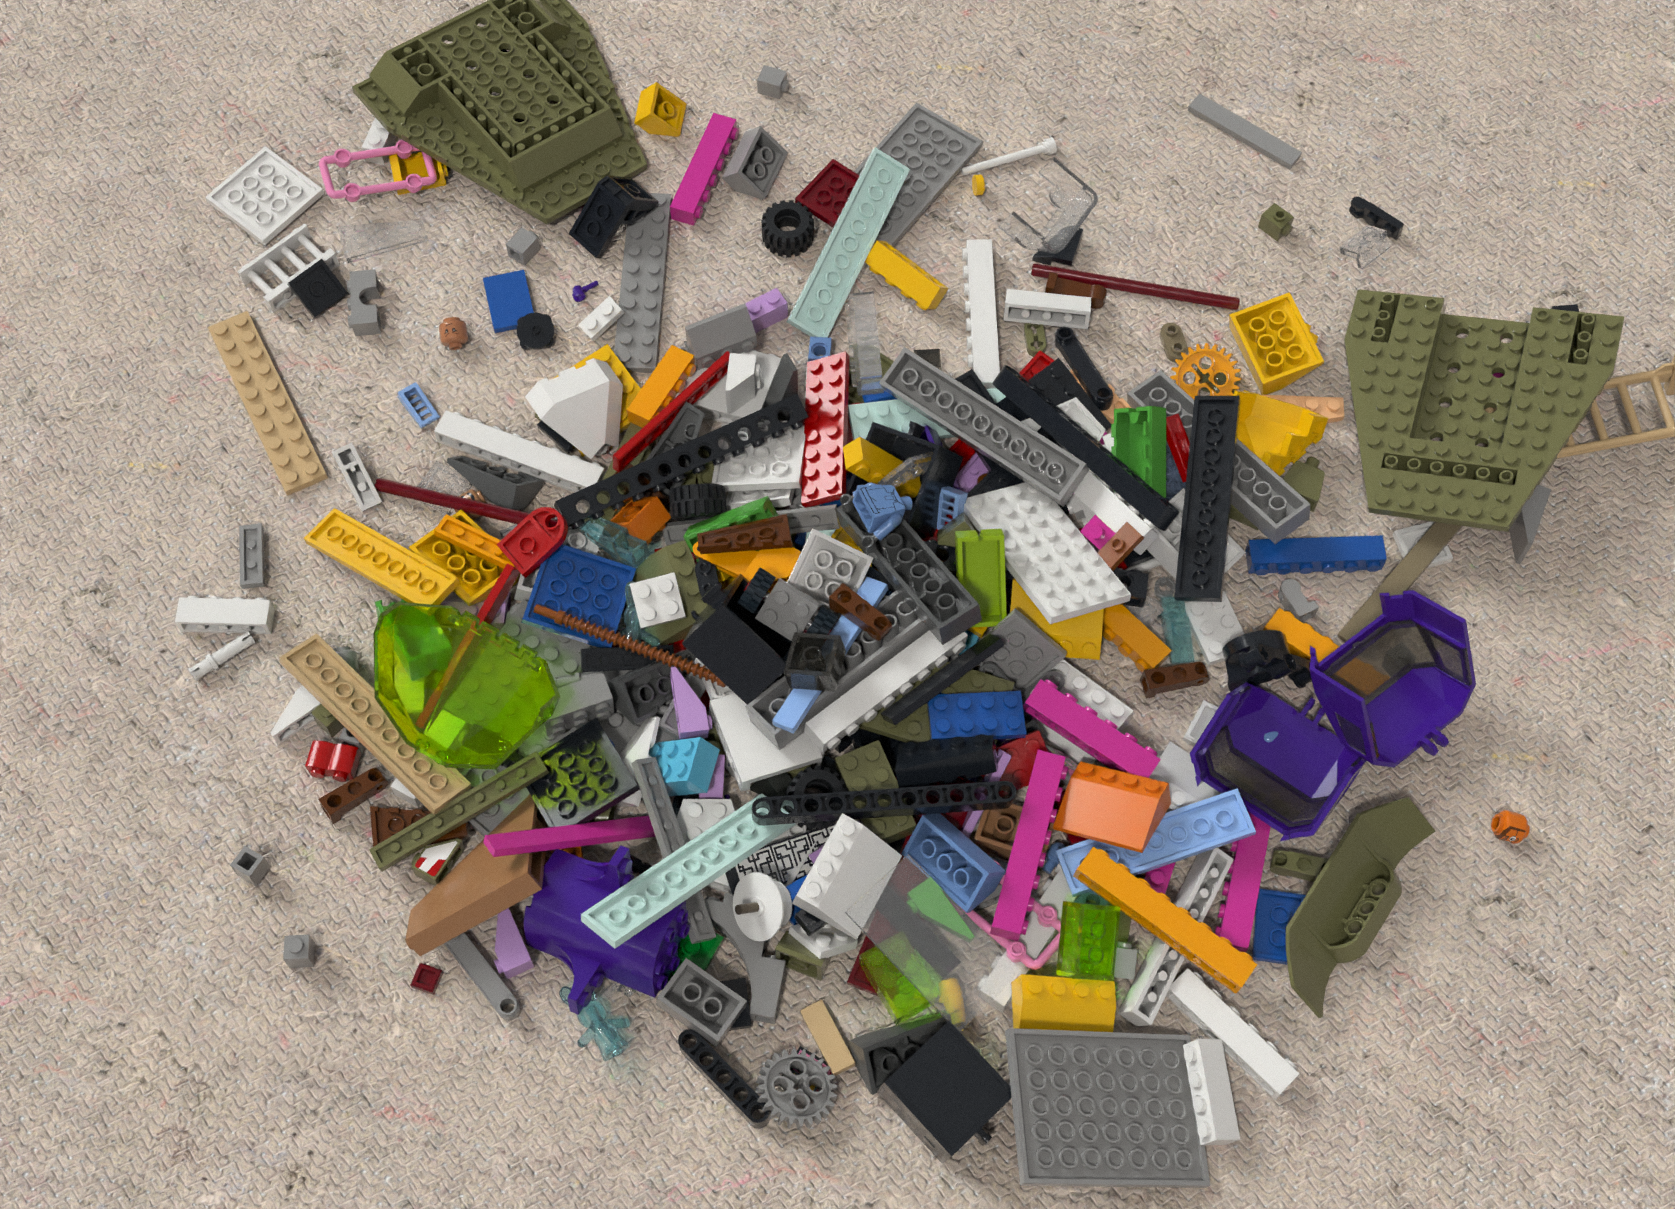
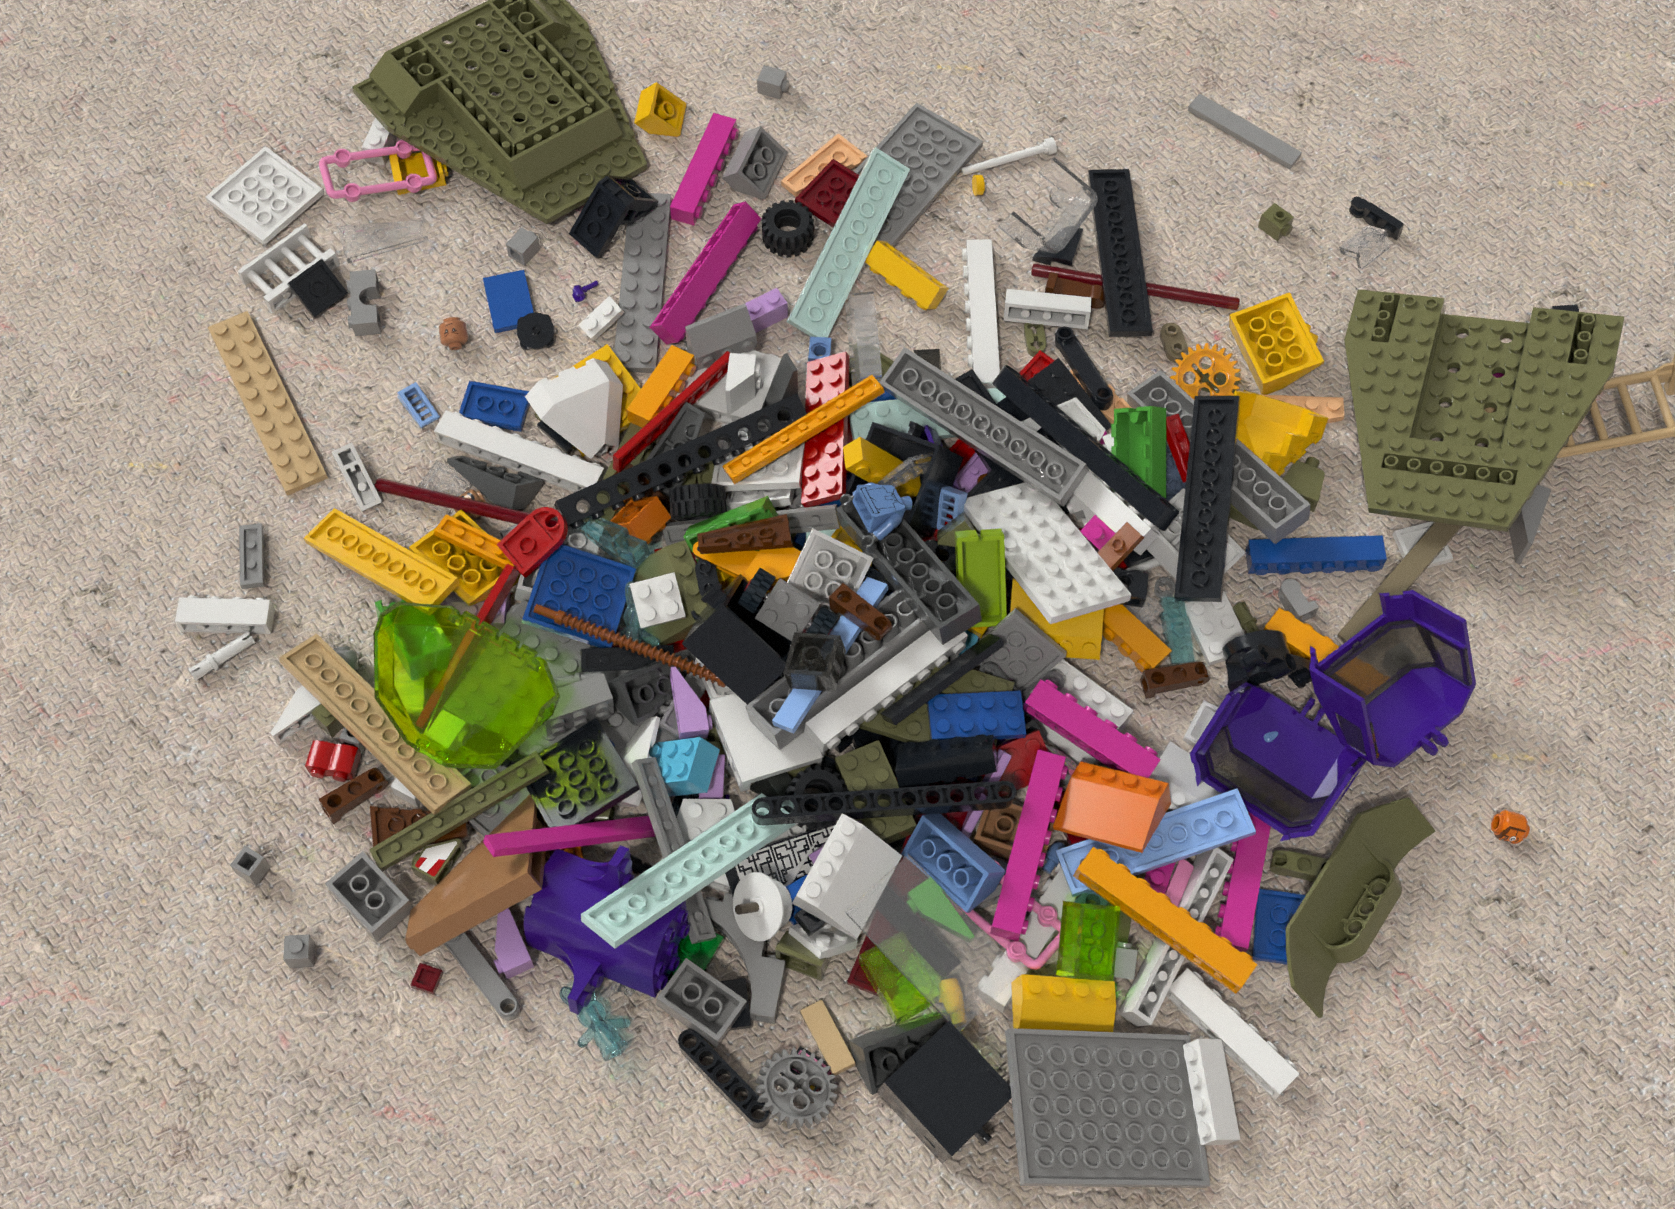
(369, 896): none -> light grey brick
(495, 405): none -> blue tile
(705, 273): none -> dark pink brick
(803, 429): none -> light orange tile
(837, 149): none -> light nougat wing
(1120, 254): none -> black plate
(1179, 881): none -> bright pink slope
(1245, 618): none -> olive axle

